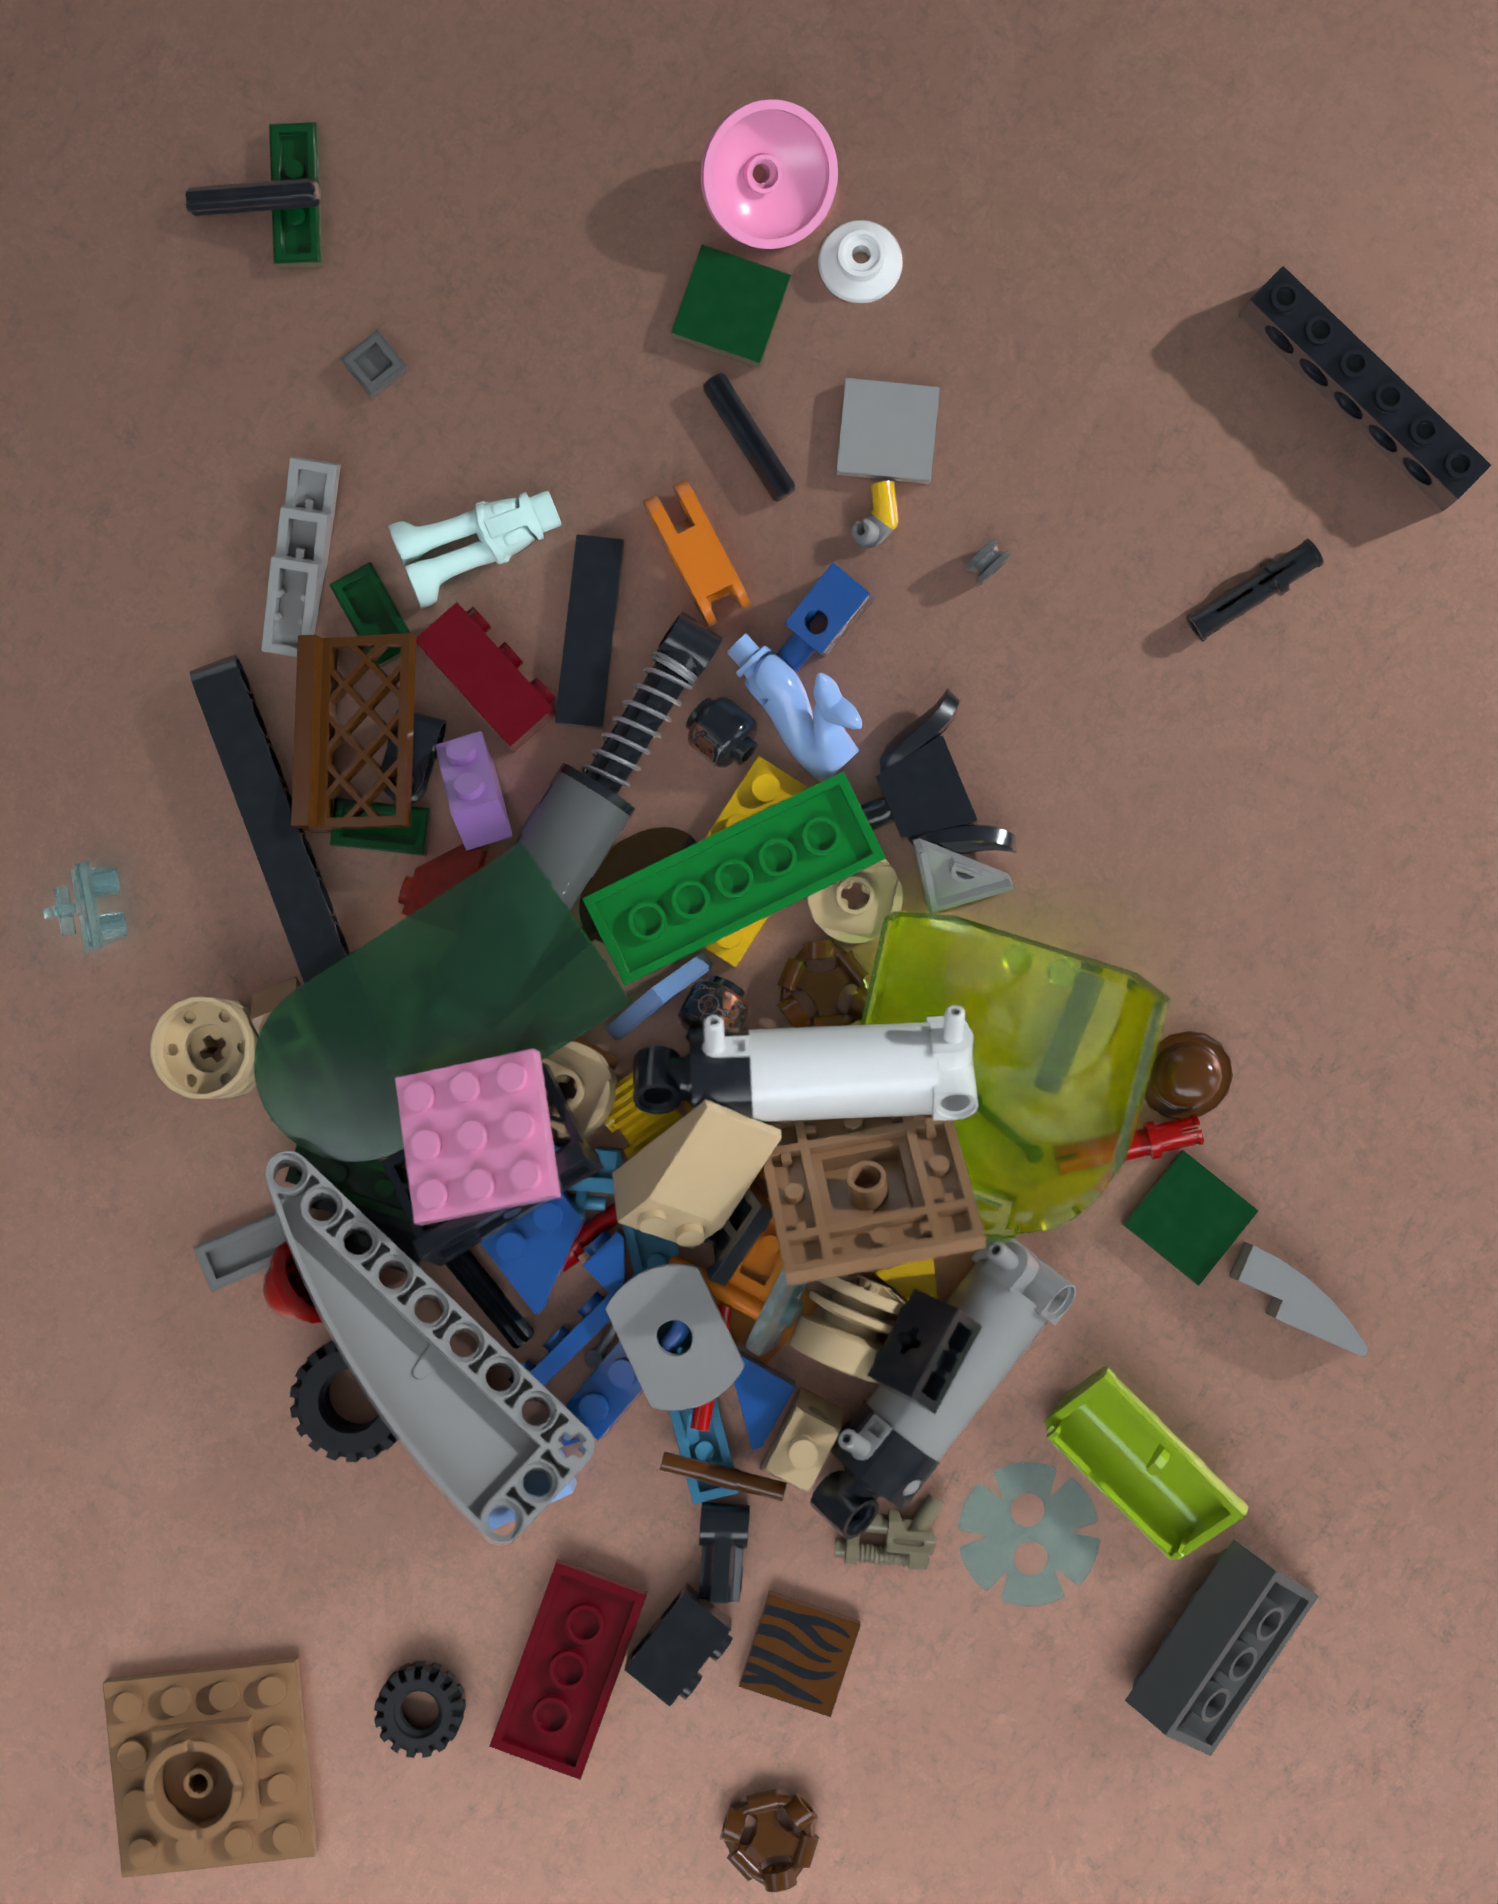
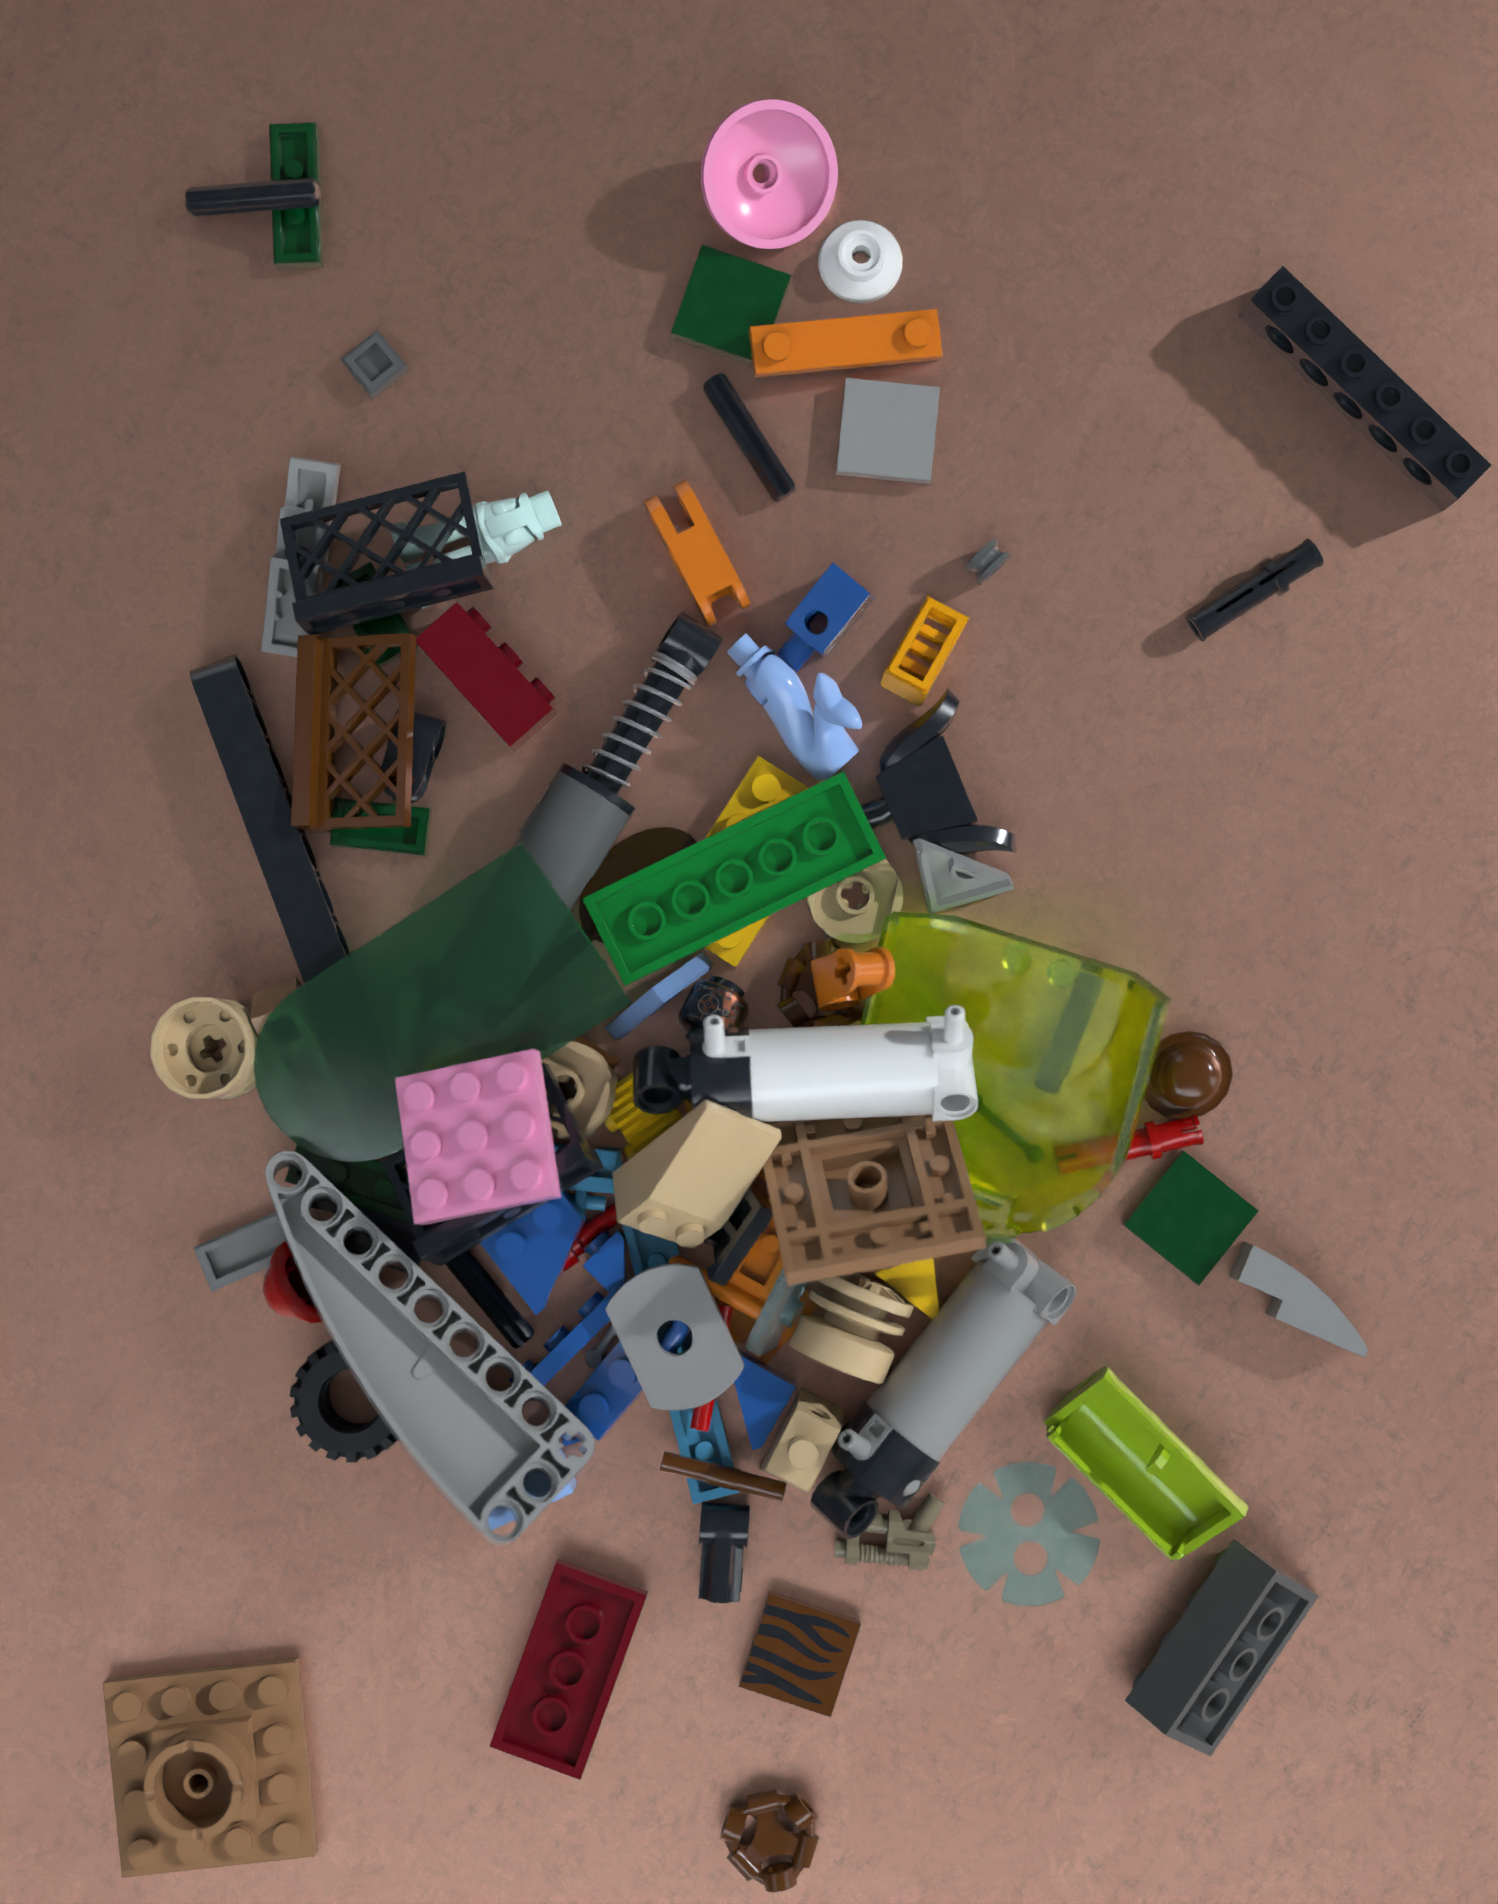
(95, 928): clear light blue hips -> none
(383, 593): none -> black fence
(412, 1737): black tyre -> none
(440, 875): clear red slope -> none
(473, 790): medium lavender brick -> none
(589, 632): black tile -> none
(679, 1646): black brick -> none
(722, 732): black head -> none
(845, 343): none -> orange plate
(850, 977): none -> orange piece
(881, 519): arm -> none
(916, 679): none -> light orange slope
(924, 1350): black brick -> none

